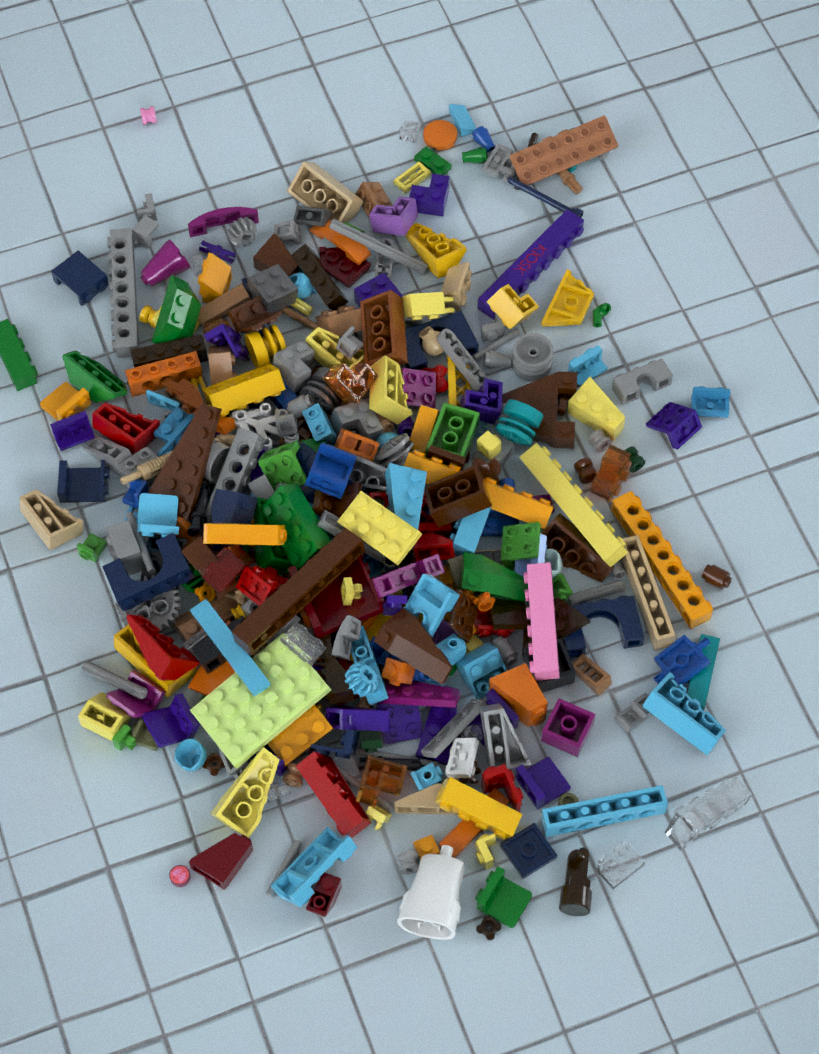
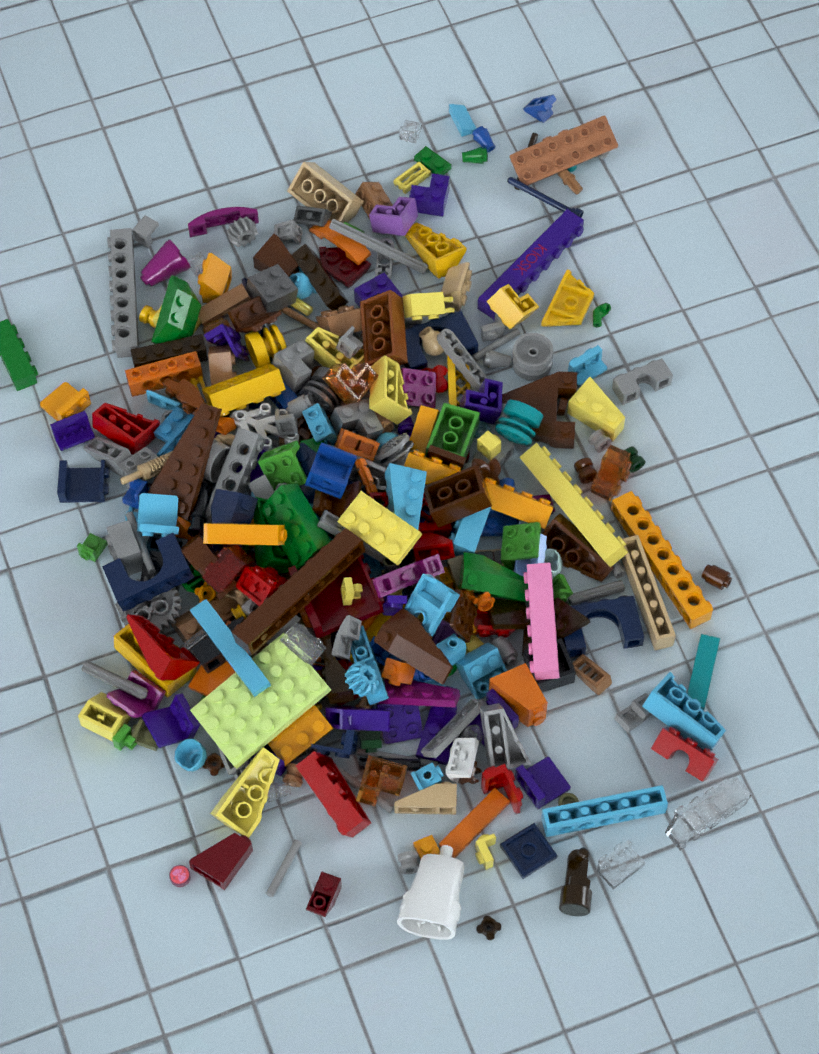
(49, 521): tan wedge -> none
(80, 277): dark blue panel -> none
(93, 376): green wedge -> none
(148, 115): bright pink wheel -> none
(149, 208): light grey bracket -> none
(217, 251): dark purple pin -> none
(296, 881): medium azure piece -> none
(365, 475): none -> orange axle
(379, 814): light yellow tile -> none
(440, 135): orange tile -> none
(478, 808): yellow brick -> none
(497, 161): light grey plate -> none
(502, 899): green bracket -> none
(541, 107): none -> blue slope
(568, 727): magenta brick -> none
(677, 422): dark purple bracket -> none
(682, 659): blue plate -> none
(700, 761): none -> red arch
(710, 401): dark azure bracket -> none

